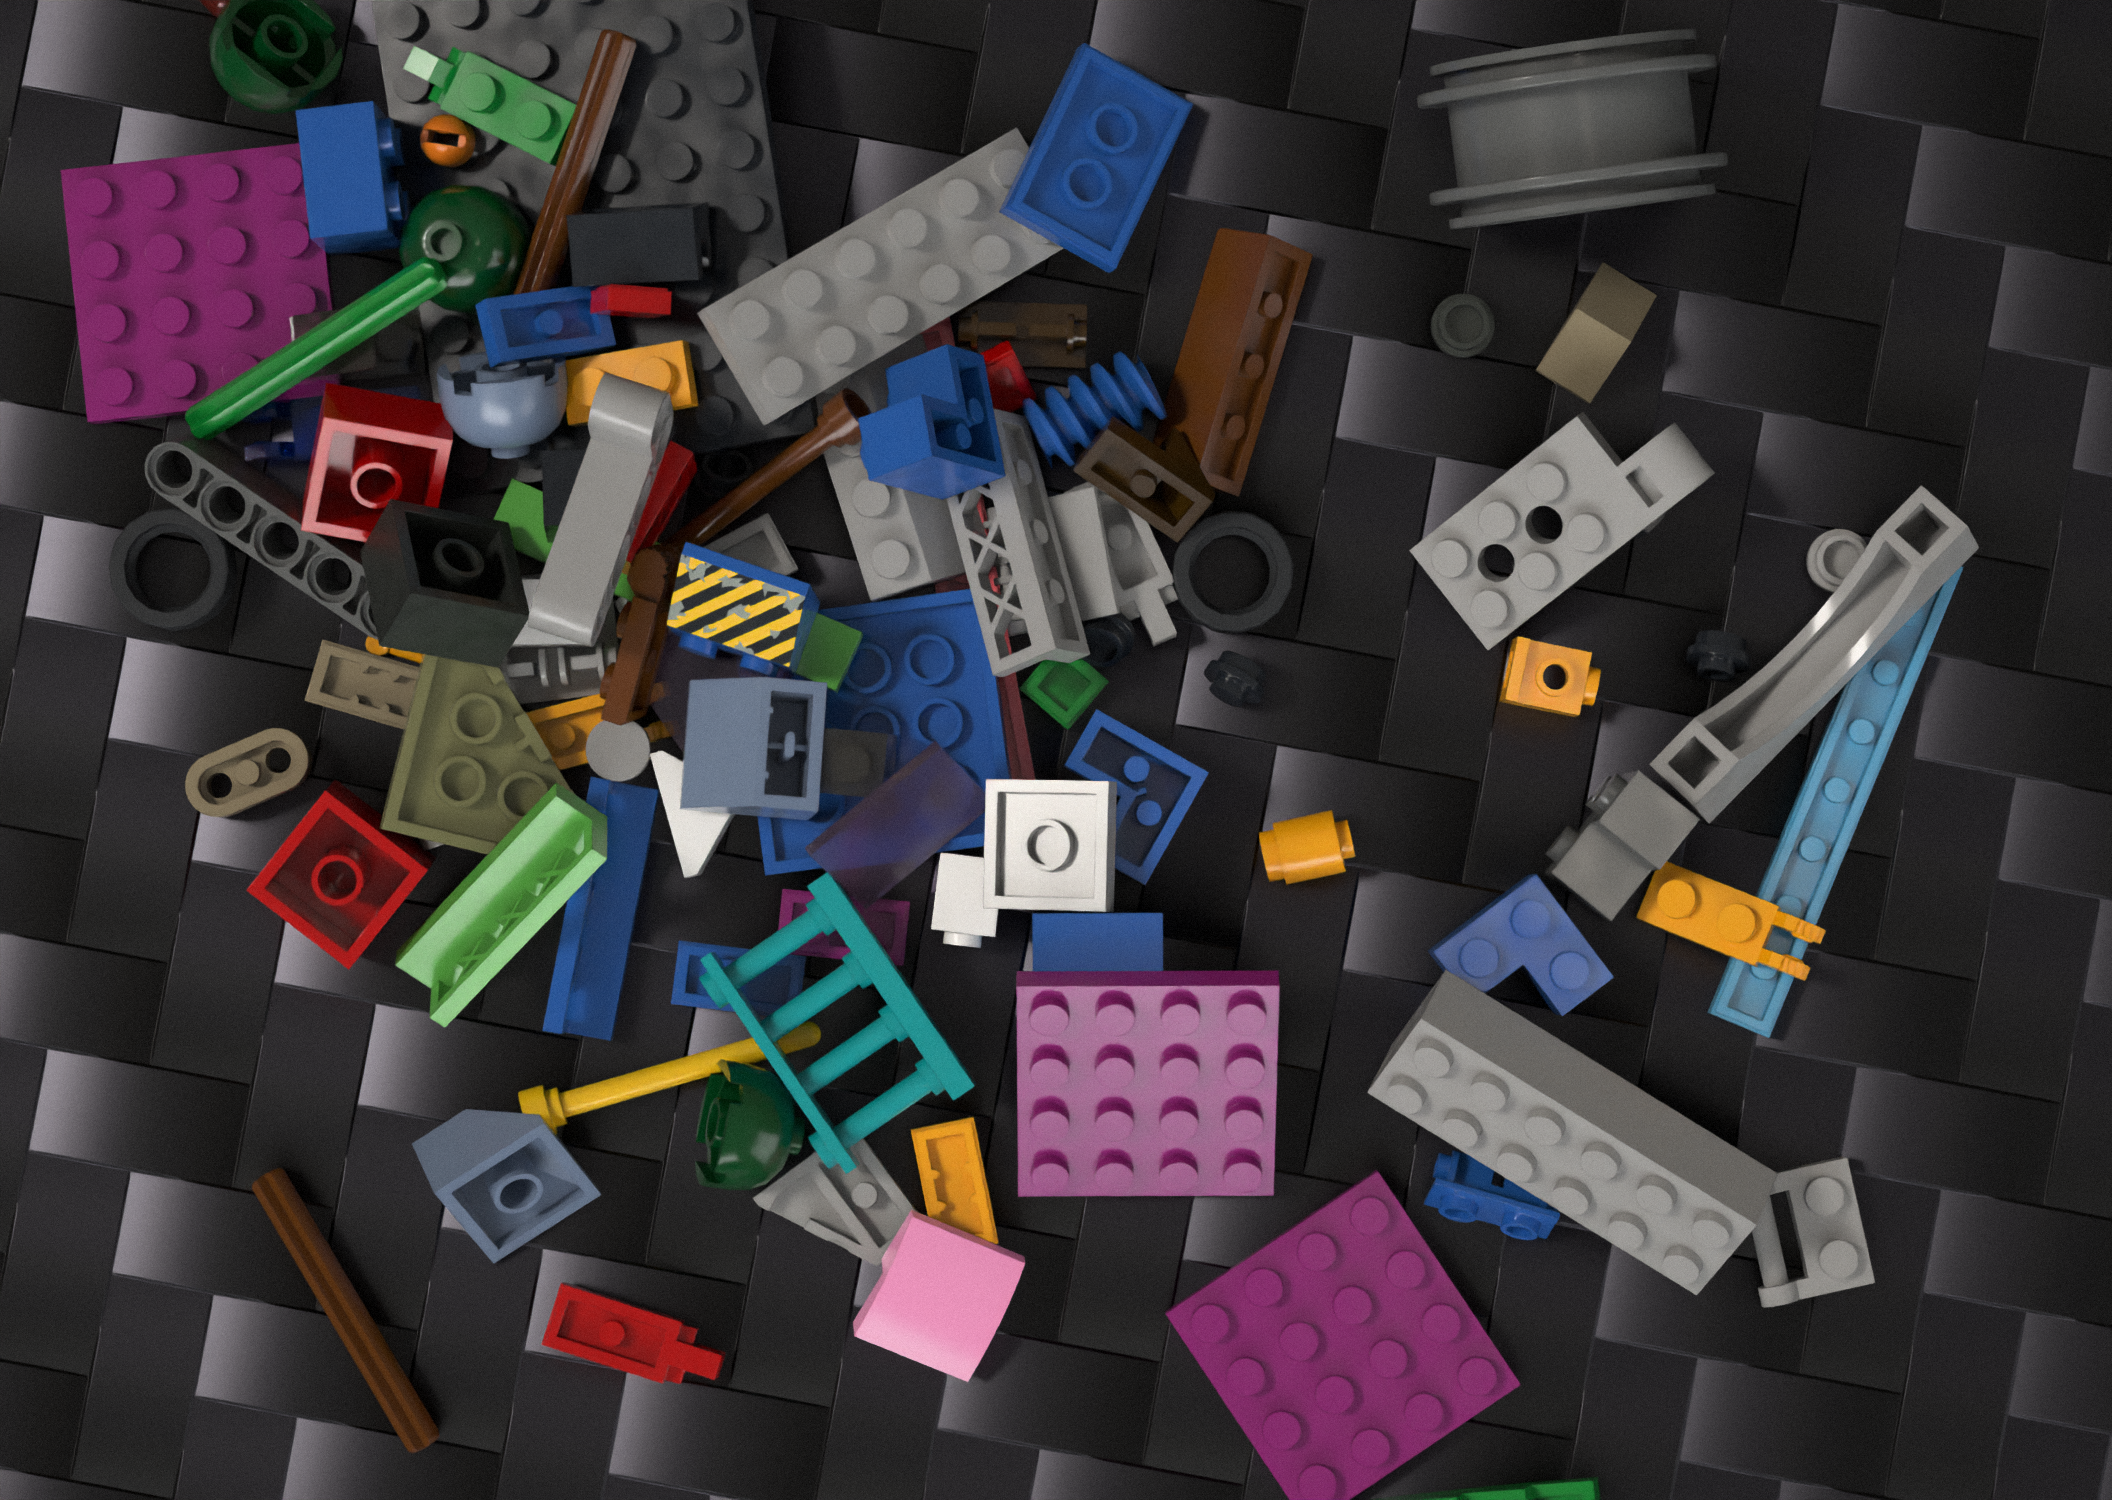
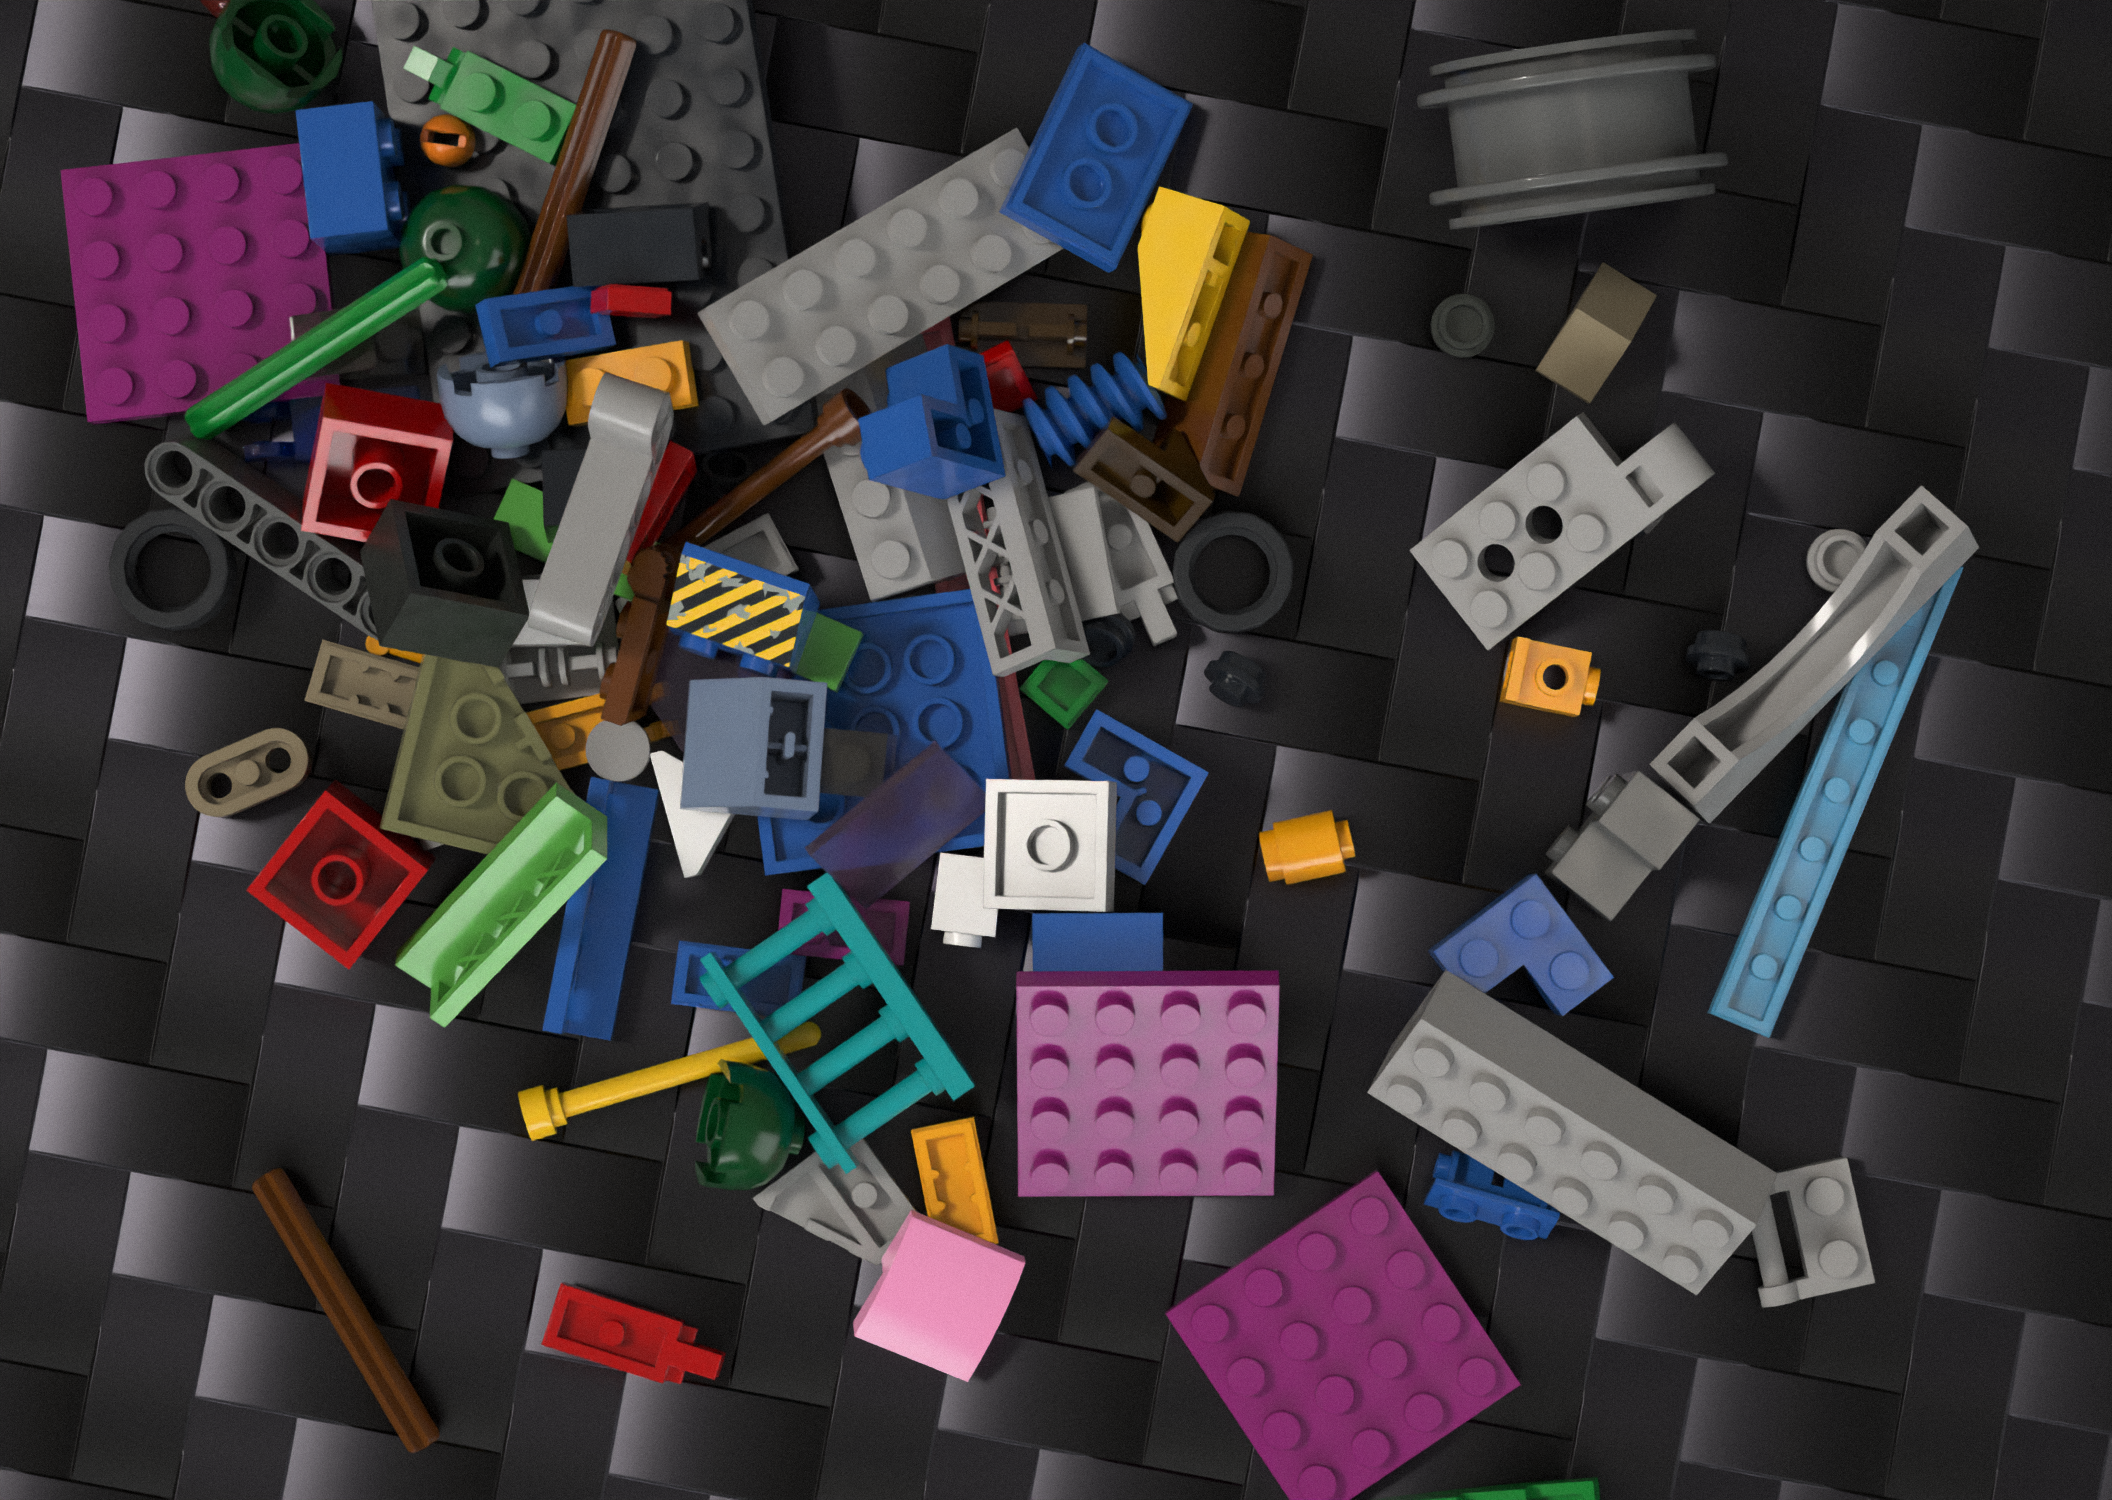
(503, 1177): sand blue slope -> none
(1184, 273): none -> yellow slope
(1723, 918): light orange hinge -> none

